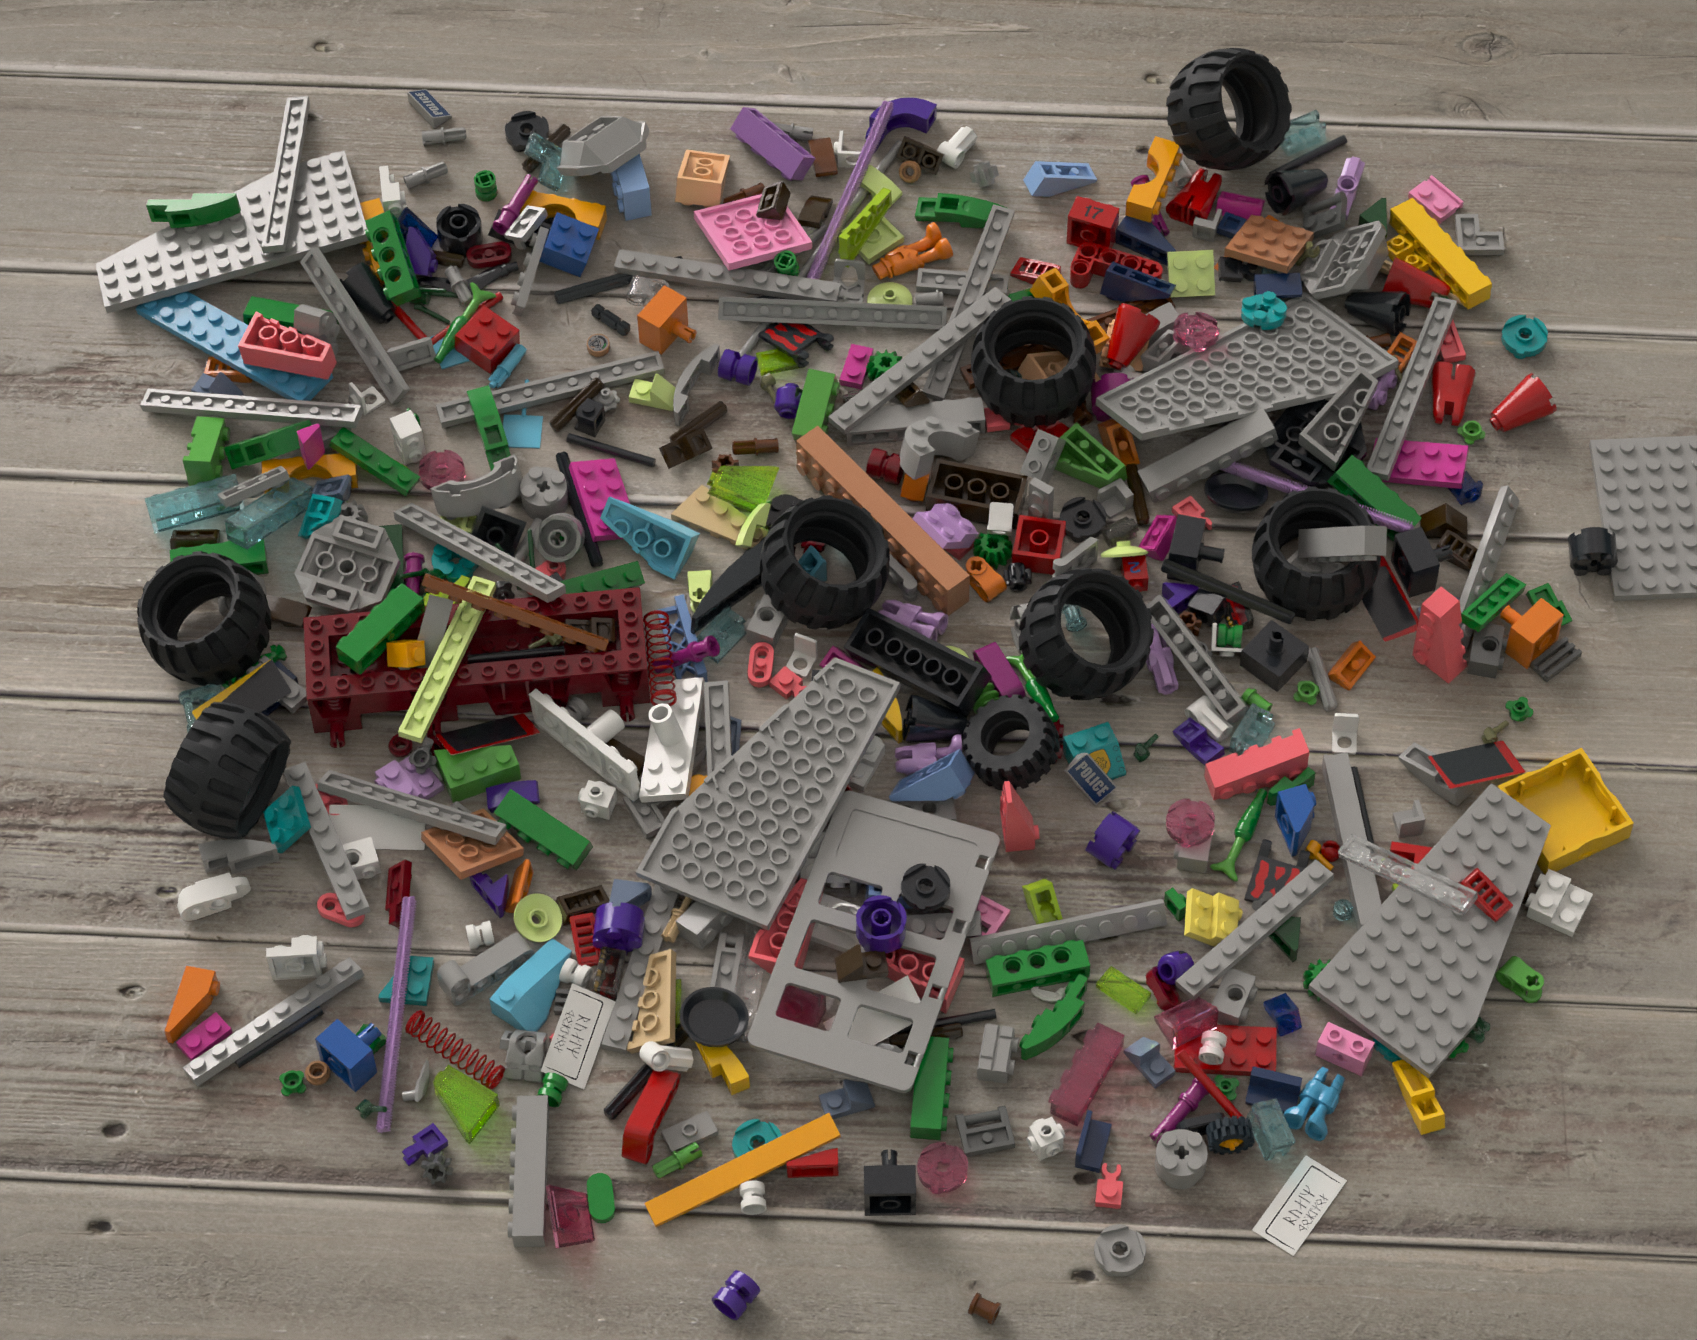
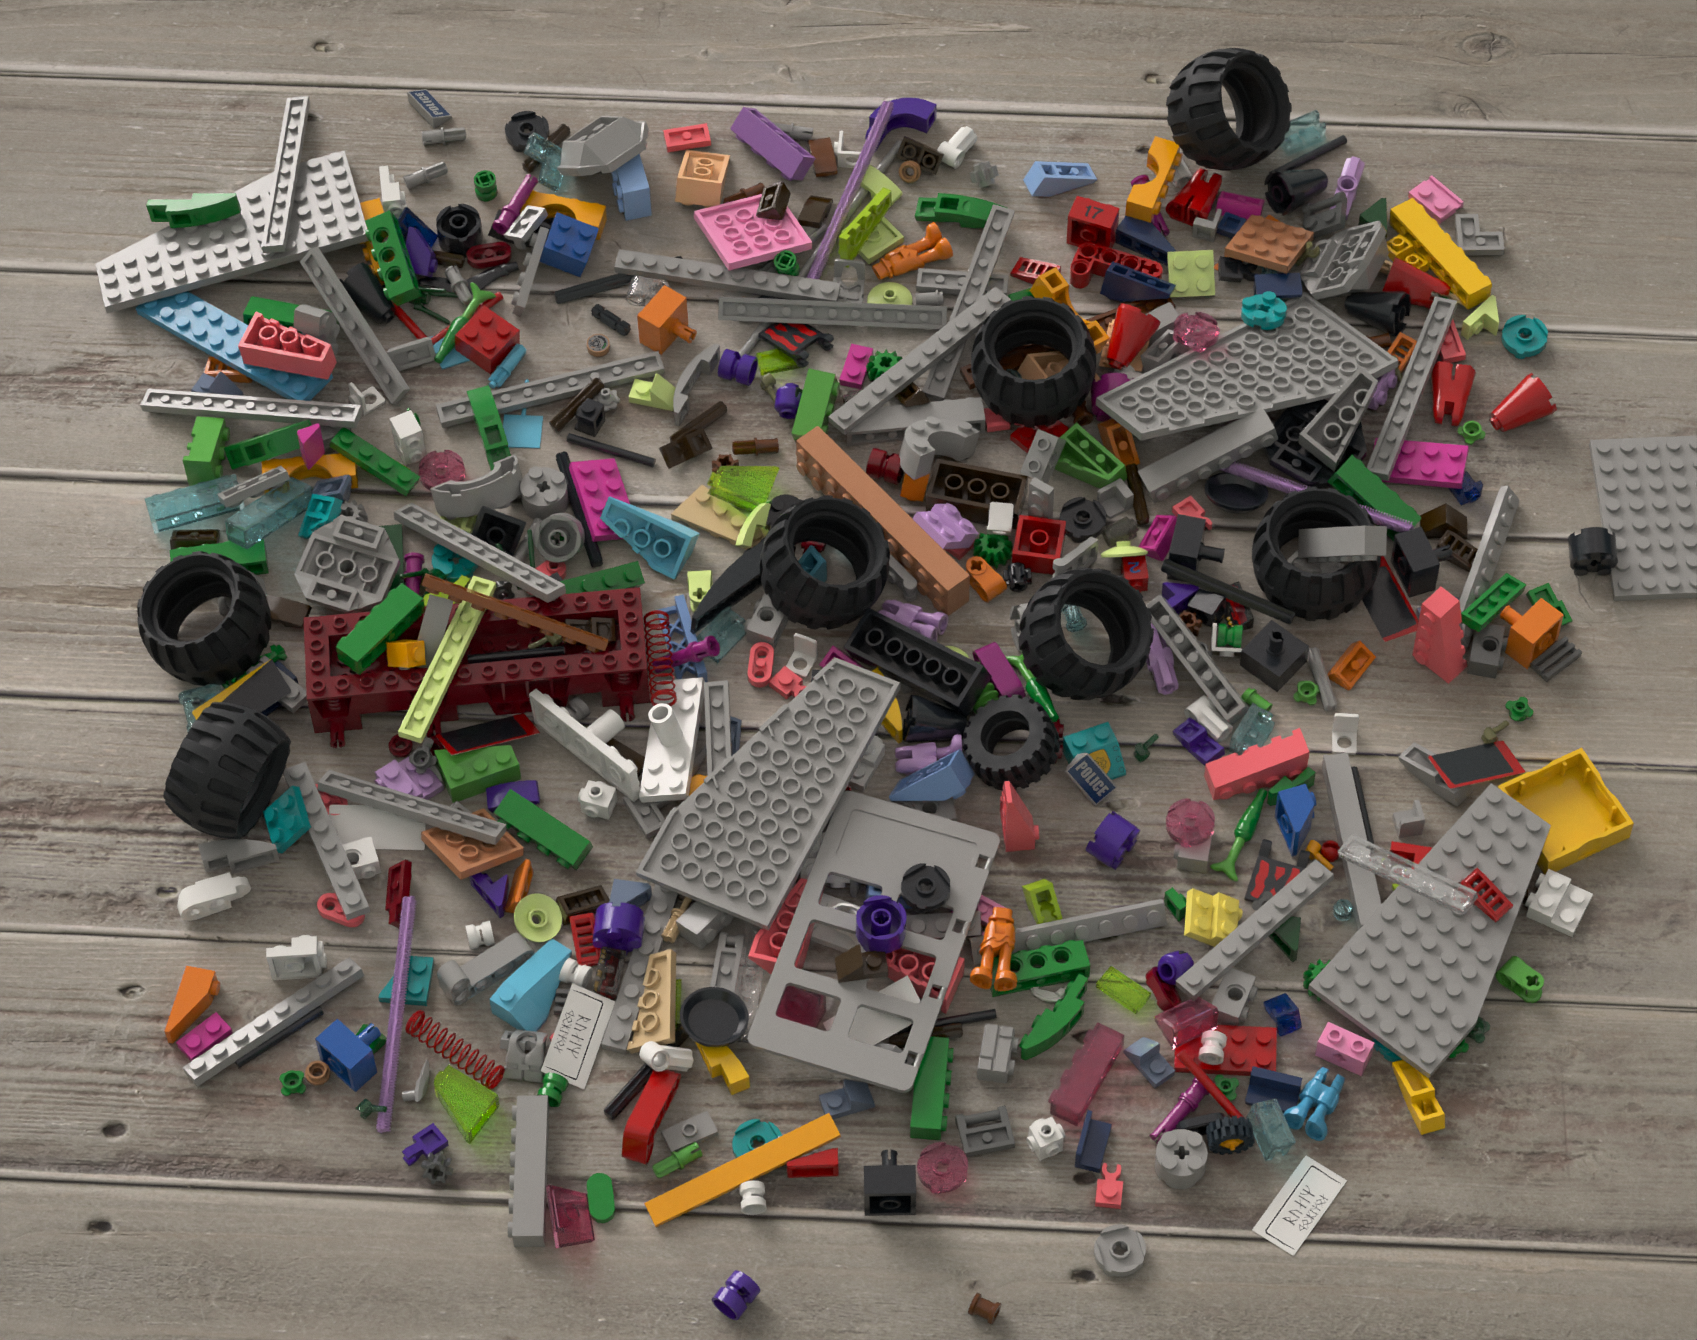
(687, 137): none -> coral plate
(997, 940): none -> orange piece
(1483, 317): none -> yellowish green slope

